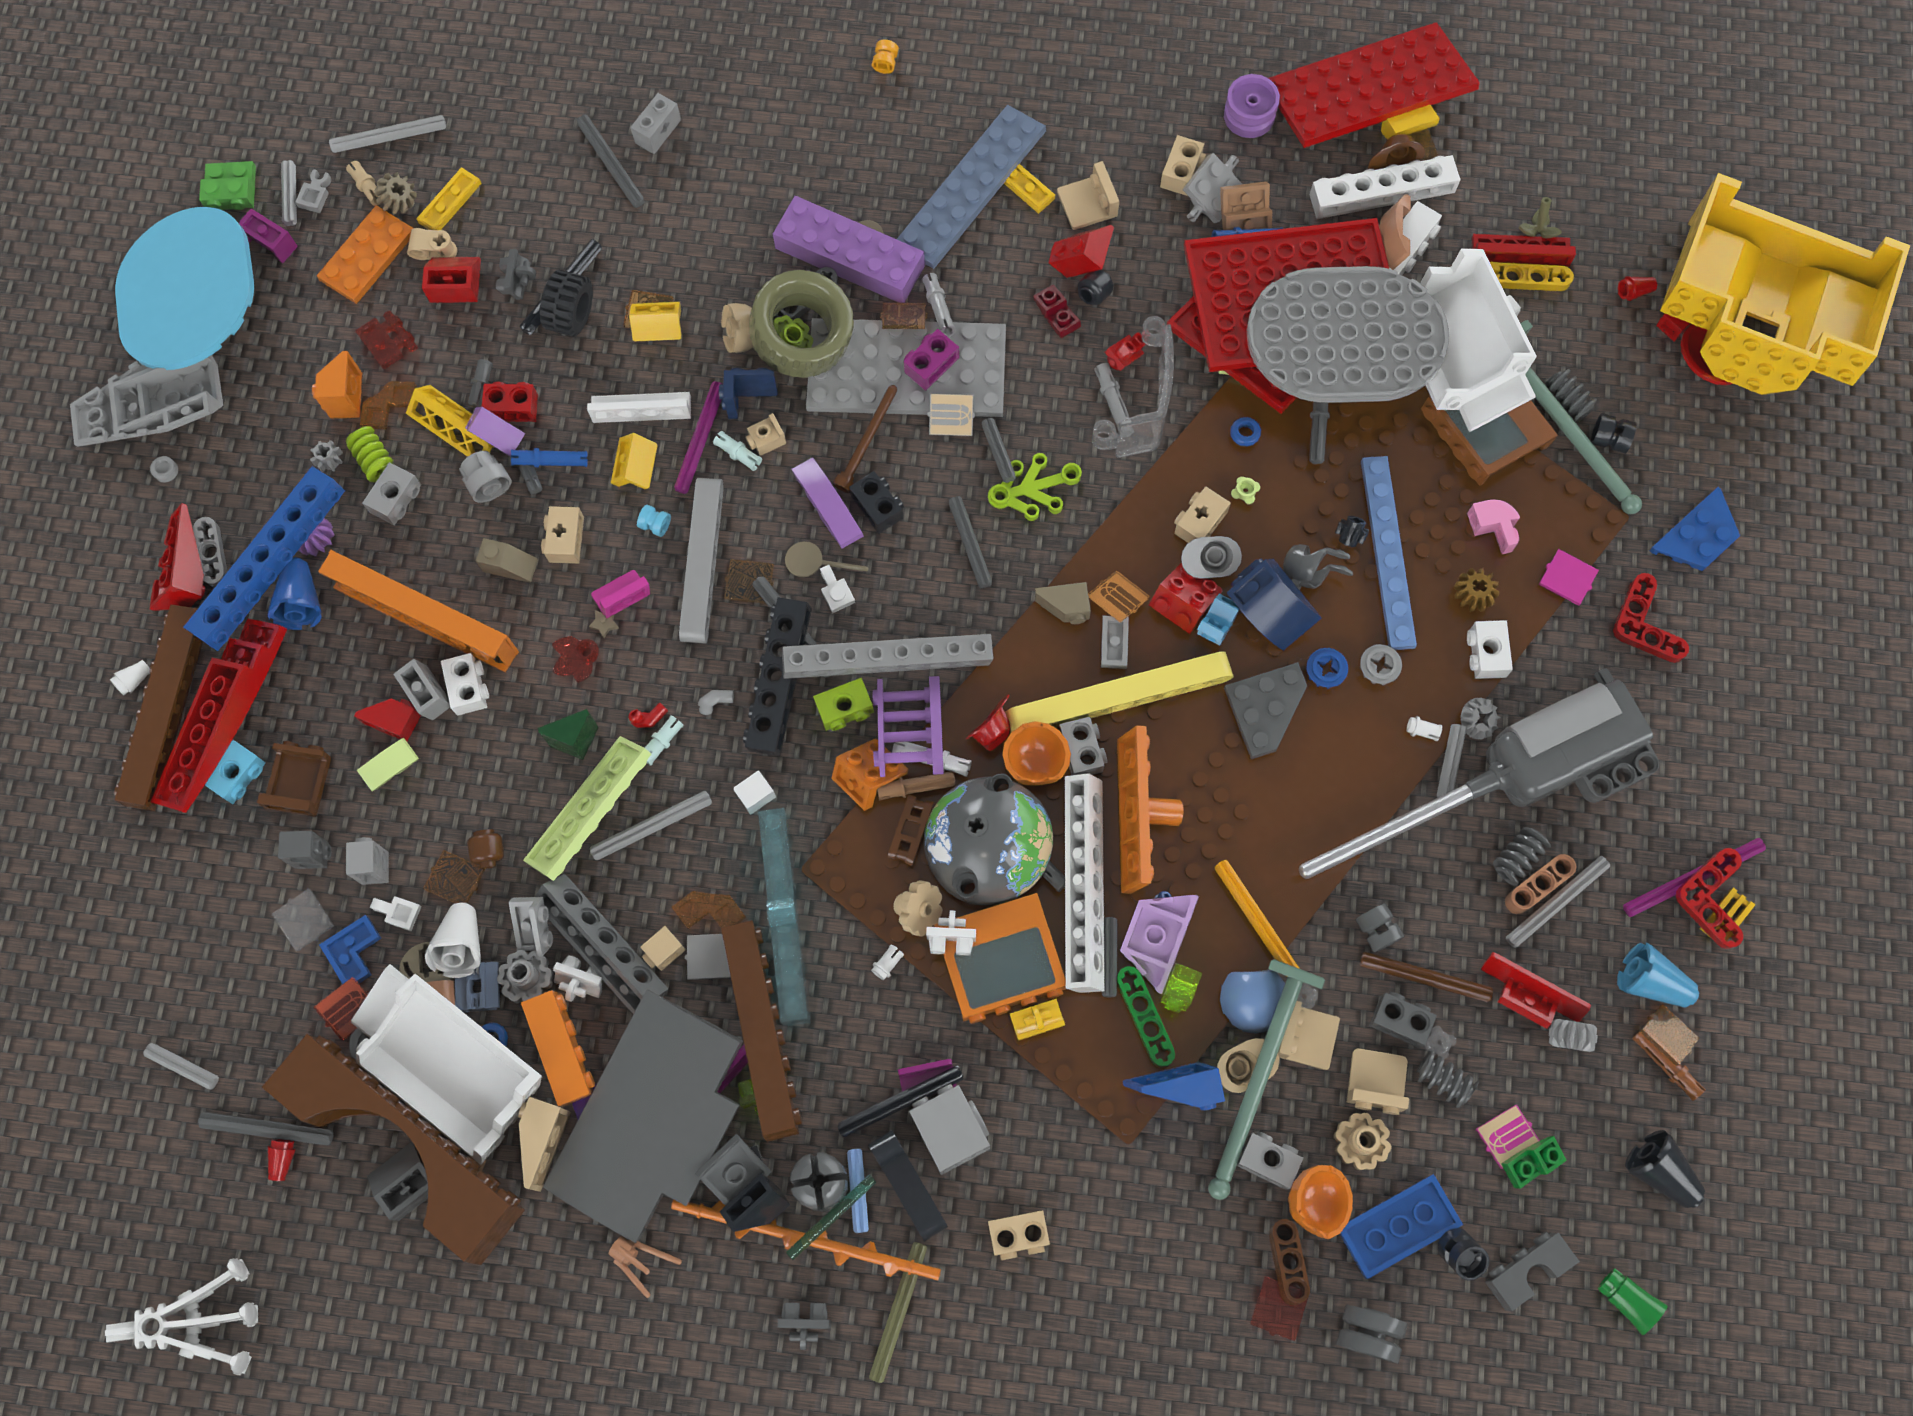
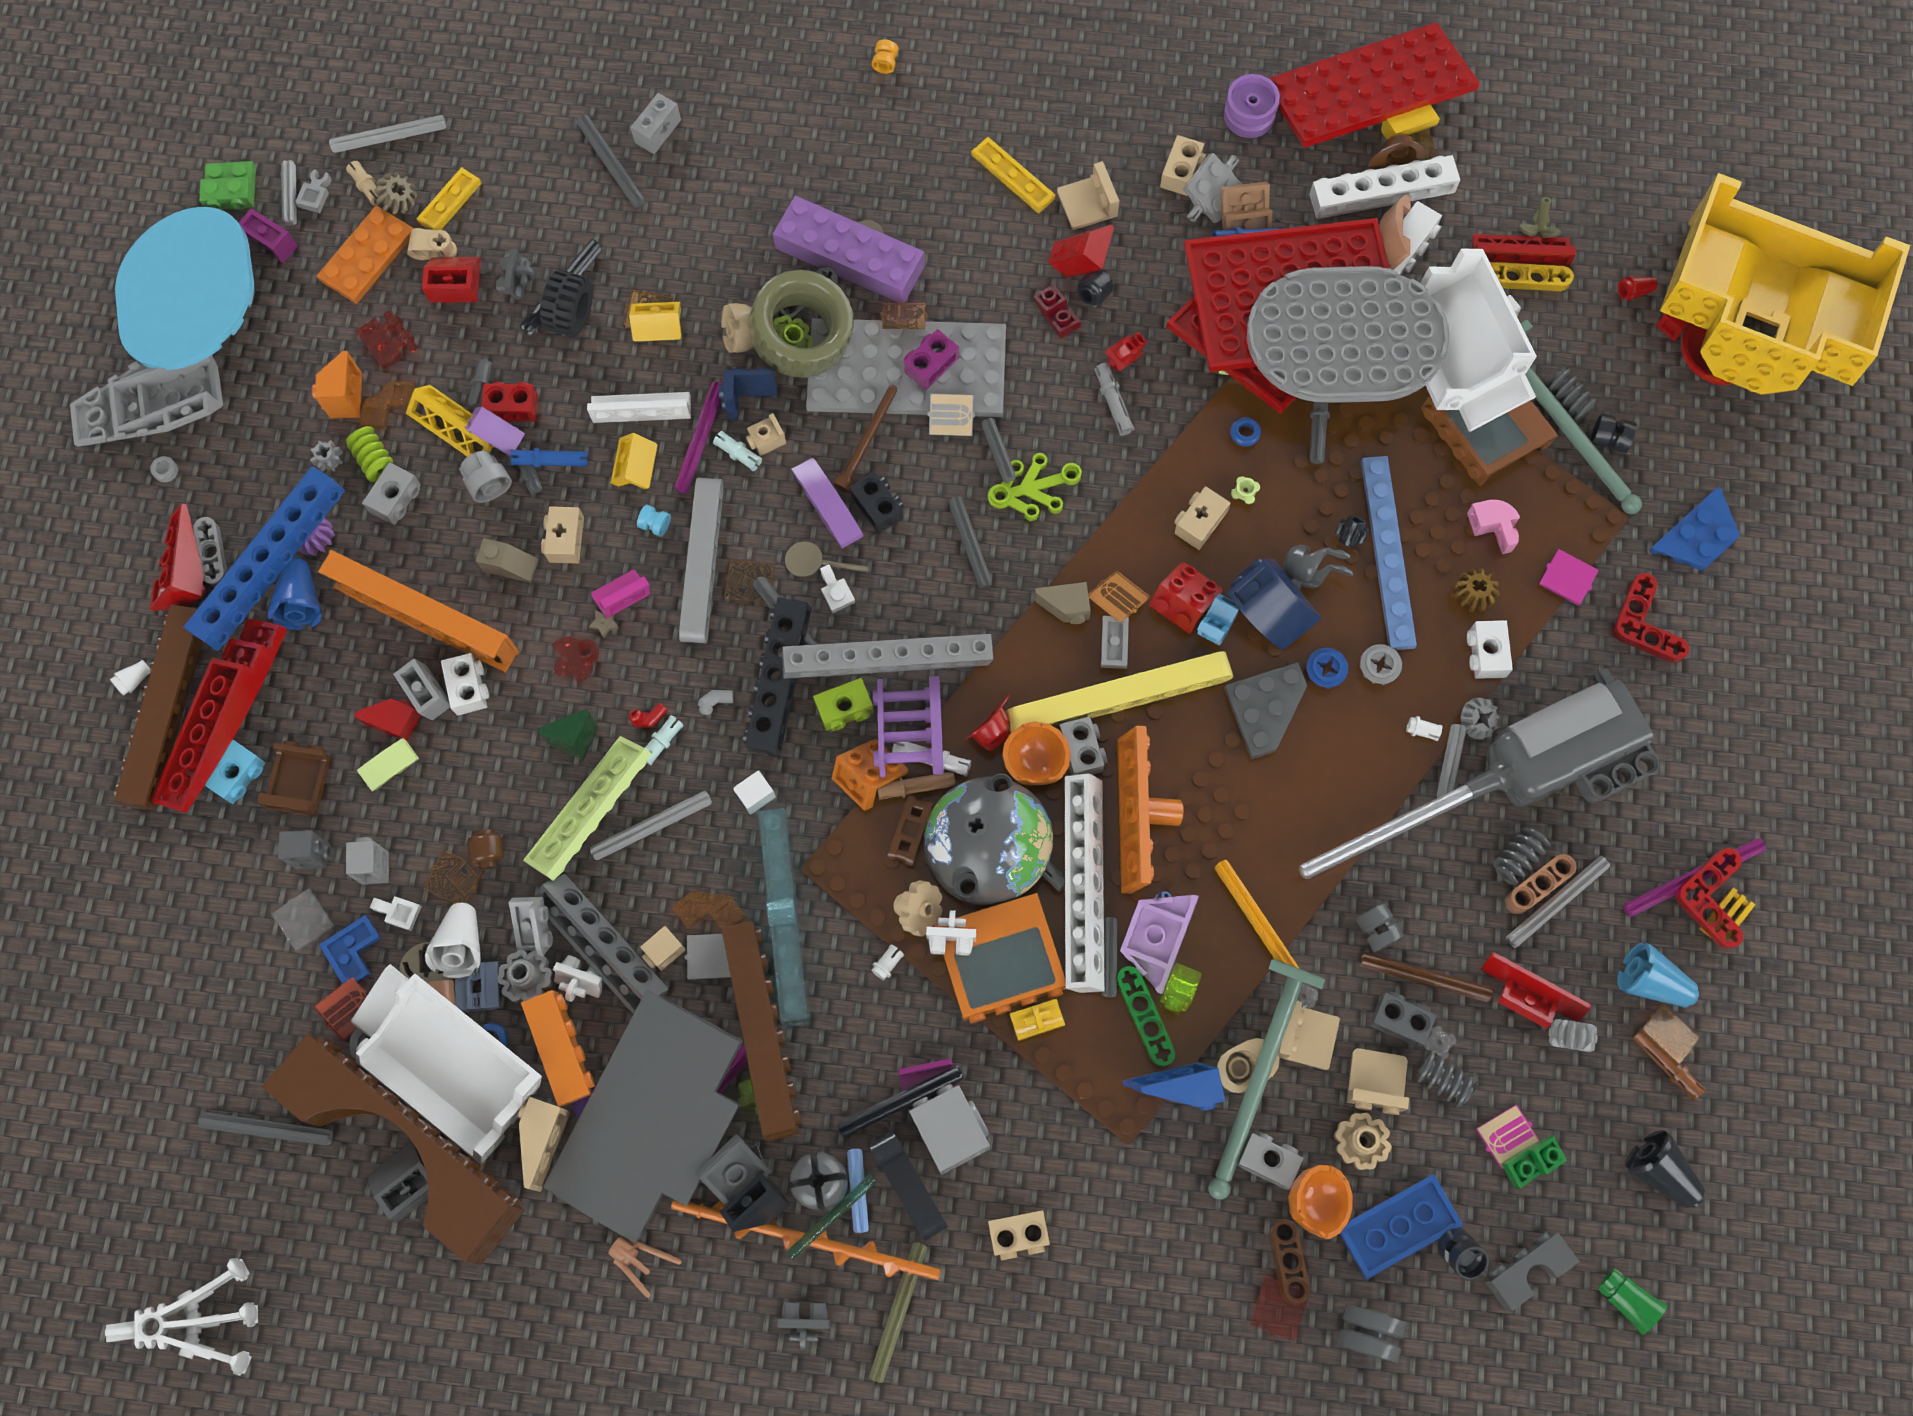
(181, 1066): light grey axle -> none
(279, 1158): red cone -> none
(936, 297): light grey pin -> none
(972, 184): sand blue plate -> none
(1143, 431): clear panel -> none
(1211, 557): light grey piece -> none
(1251, 999): medium blue cylinder -> none

